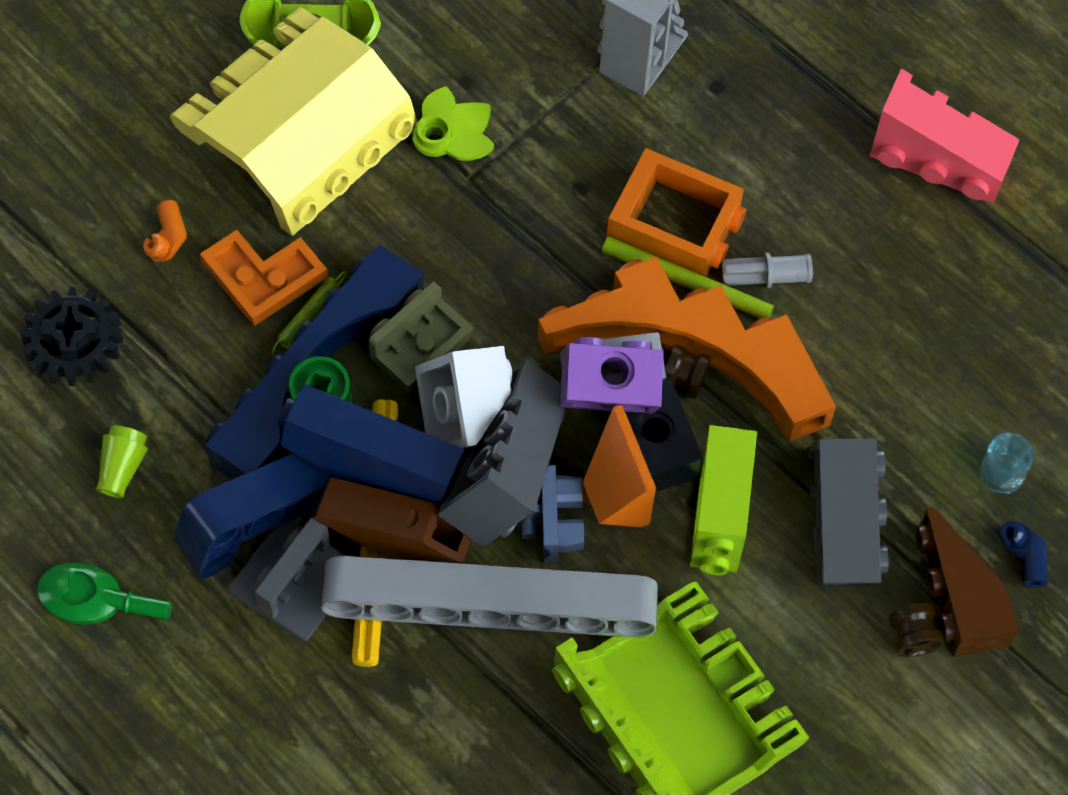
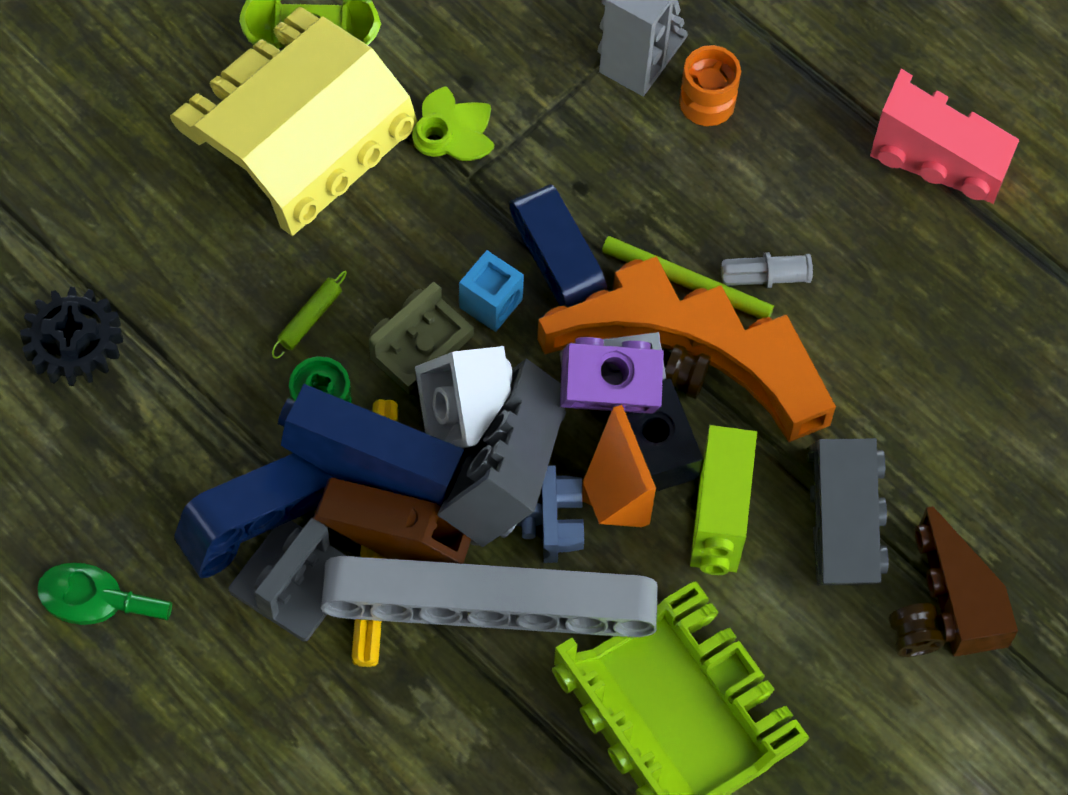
(120, 458): lime cone -> none
(171, 235): orange arm -> none
(260, 285): orange plate -> none
(373, 293): dark blue arch -> none
(491, 290): none -> dark azure brick
(557, 246): none -> dark blue beam
(690, 181): orange window -> none
(709, 85): none -> orange wheel
(1001, 472): clear light blue wheel -> none
(1029, 549): dark blue arm -> none

